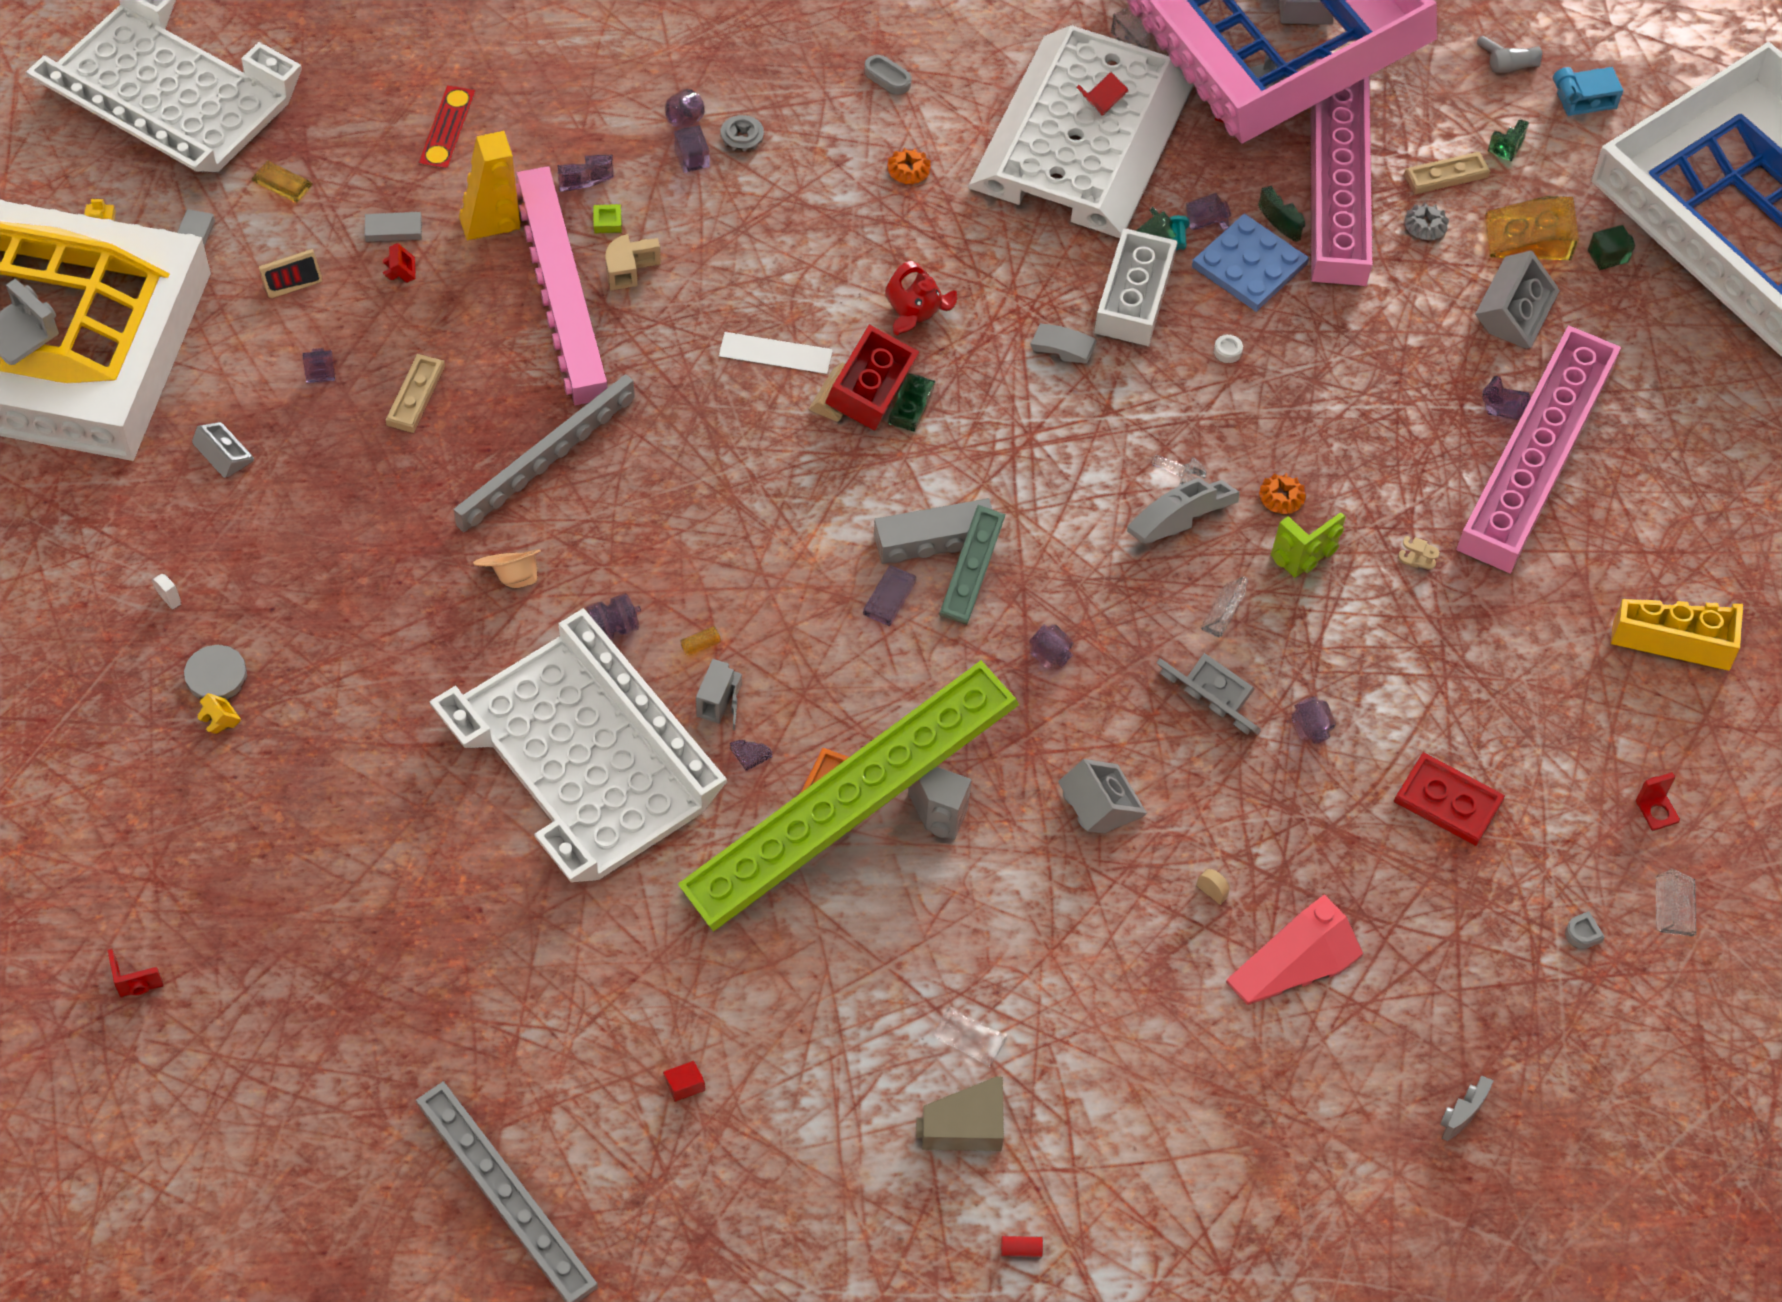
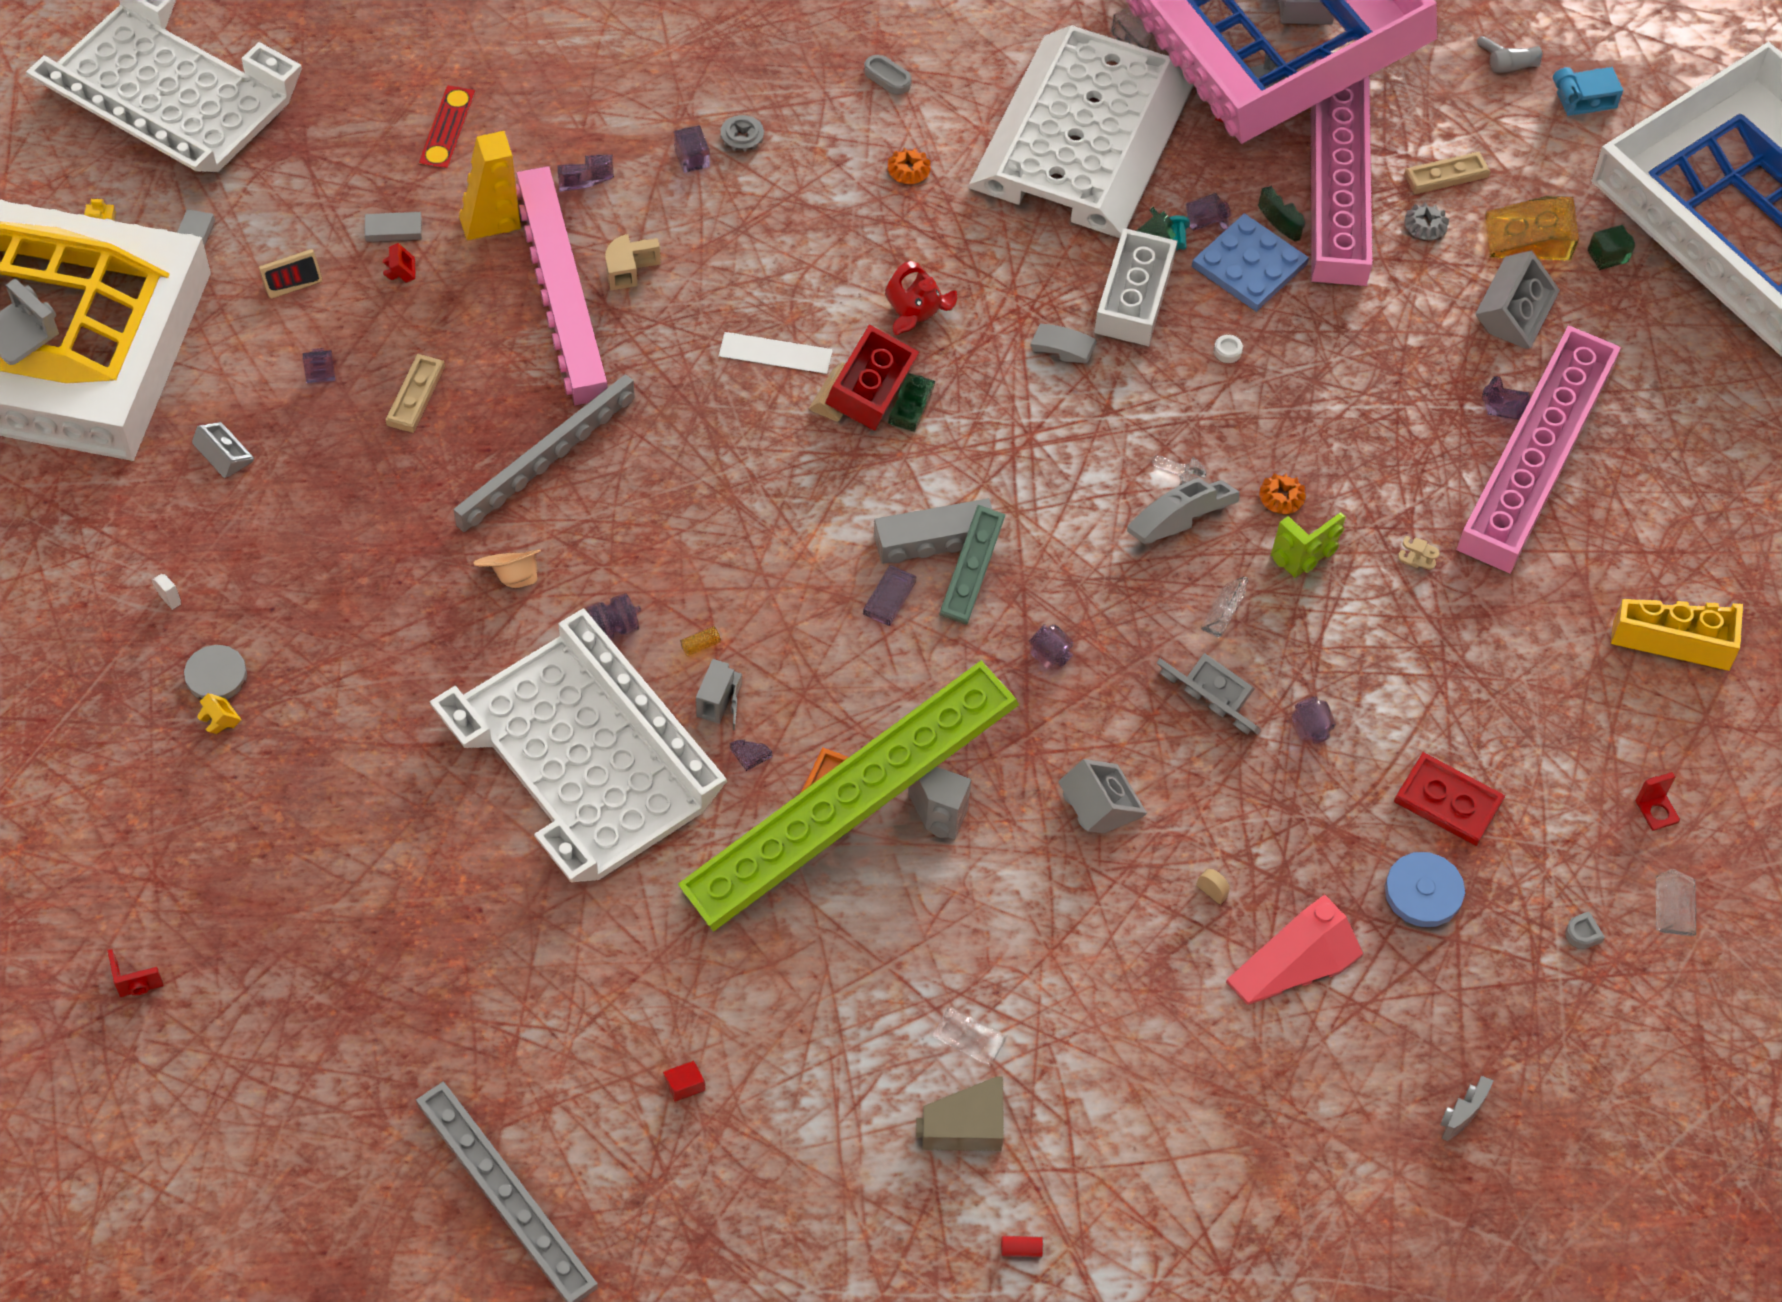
(282, 181): clear yellow tile -> none
(607, 218): lime tile -> none
(684, 108): head -> none
(1105, 93): red bracket -> none
(1424, 889): none -> medium blue wheel
(1508, 144): clear green bracket -> none

